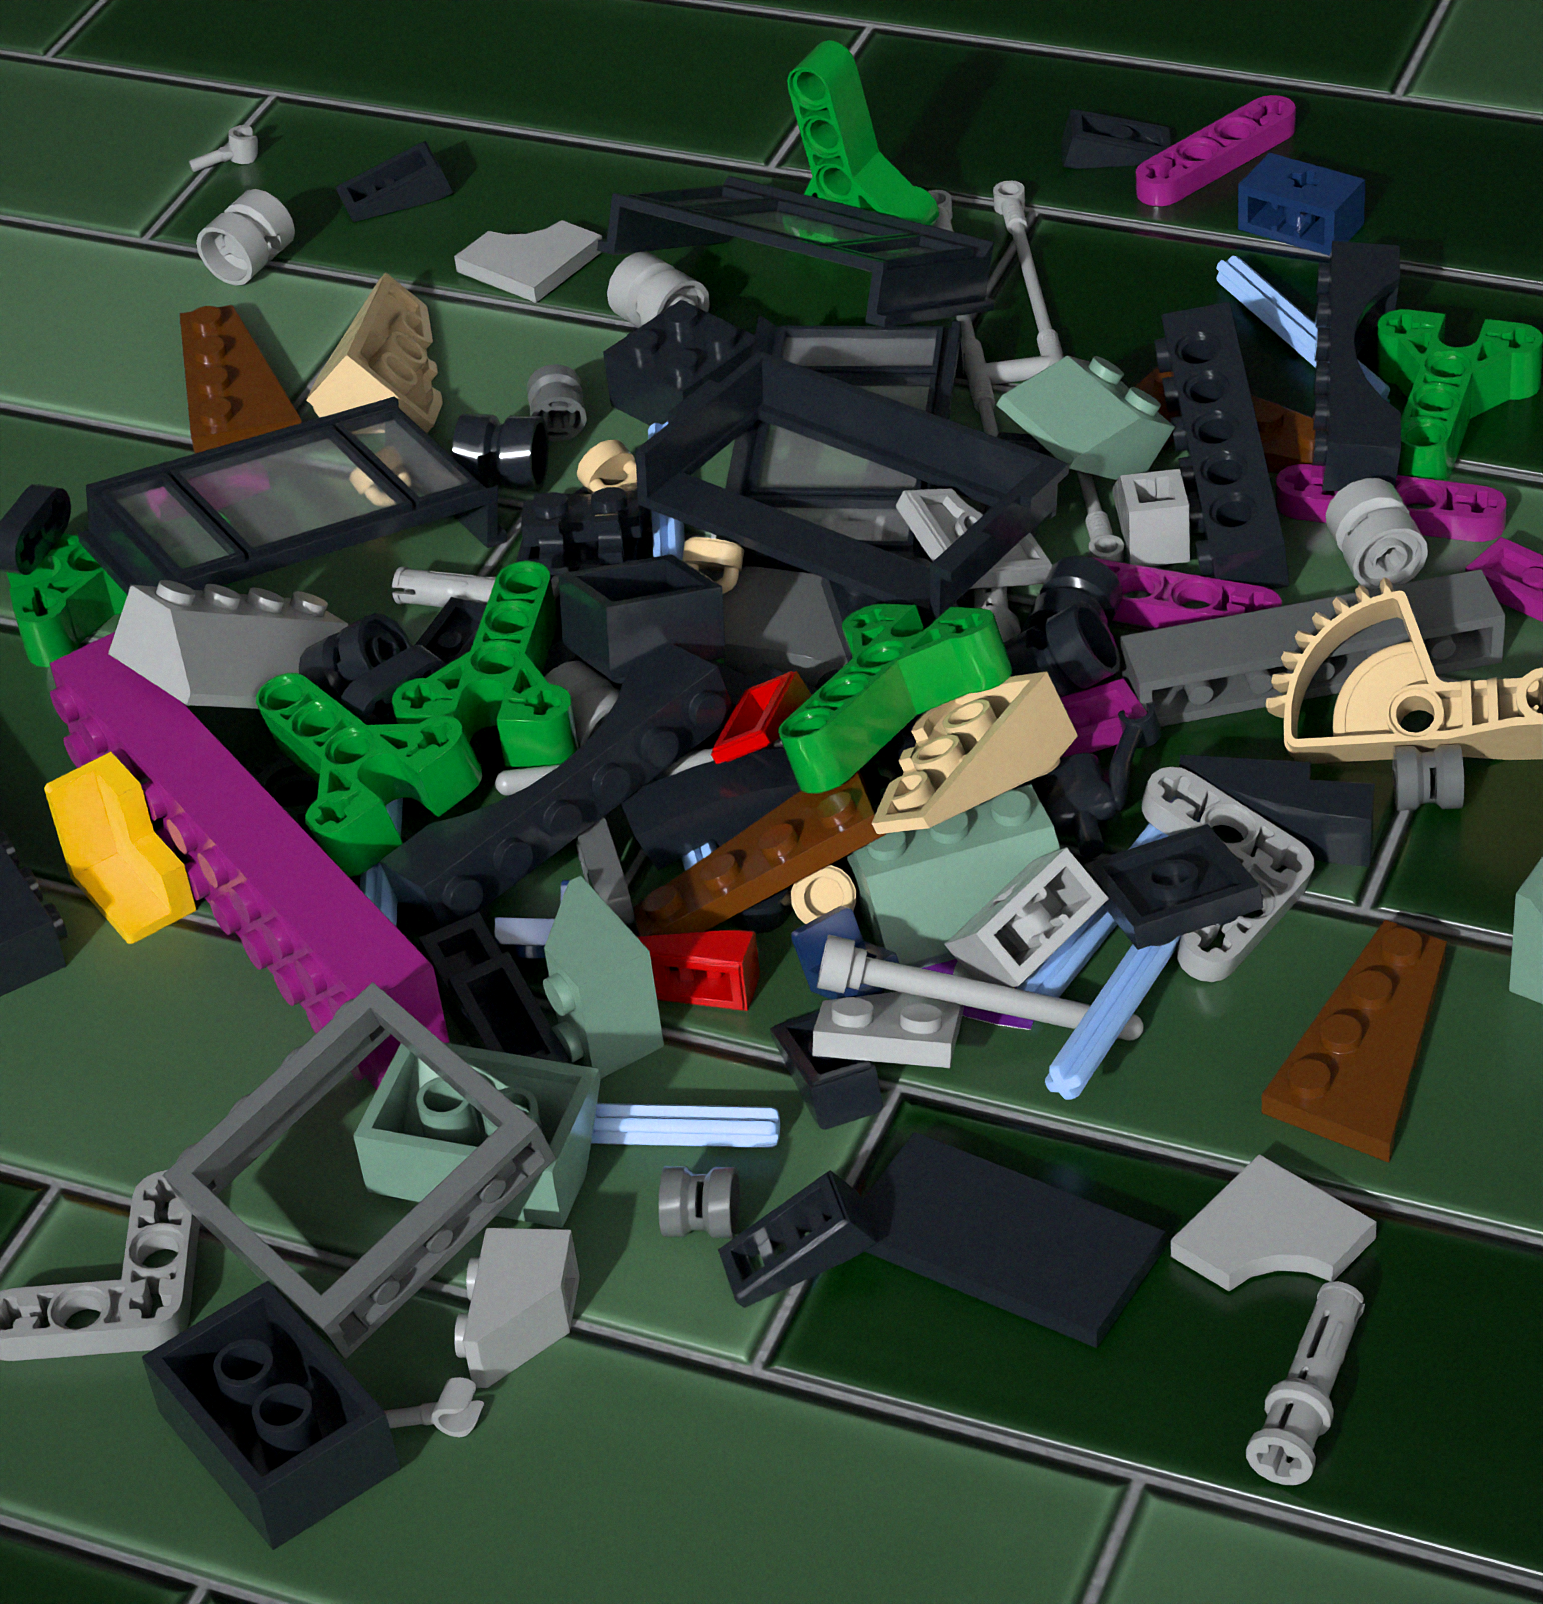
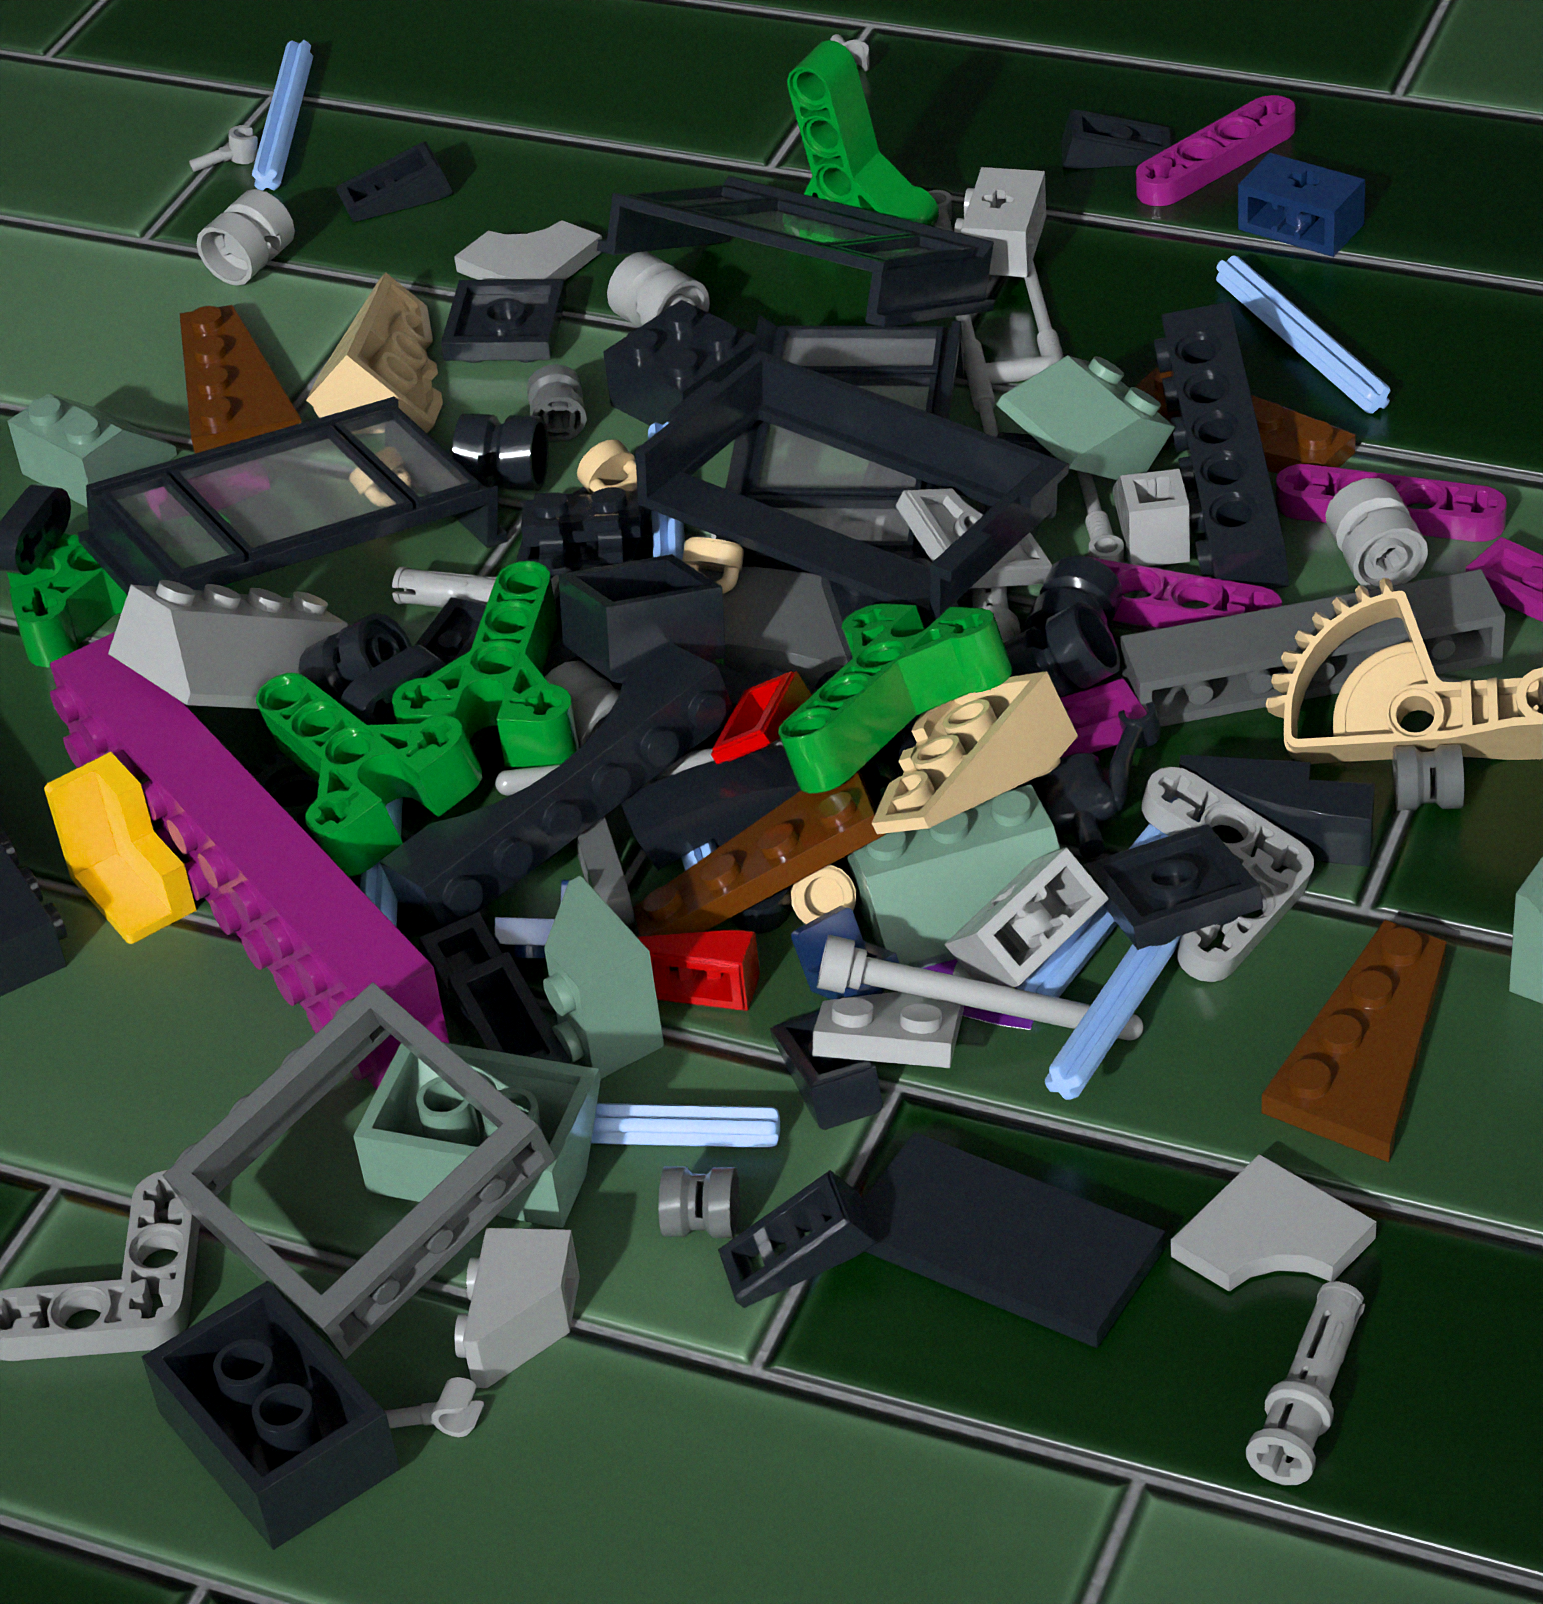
(79, 444): none -> sand green slope
(282, 116): none -> light blue axle
(504, 320): none -> black plate
(857, 48): none -> light grey hand
(1011, 212): none -> light grey brick
(1353, 425): black arch -> none
(1451, 383): green beam -> none

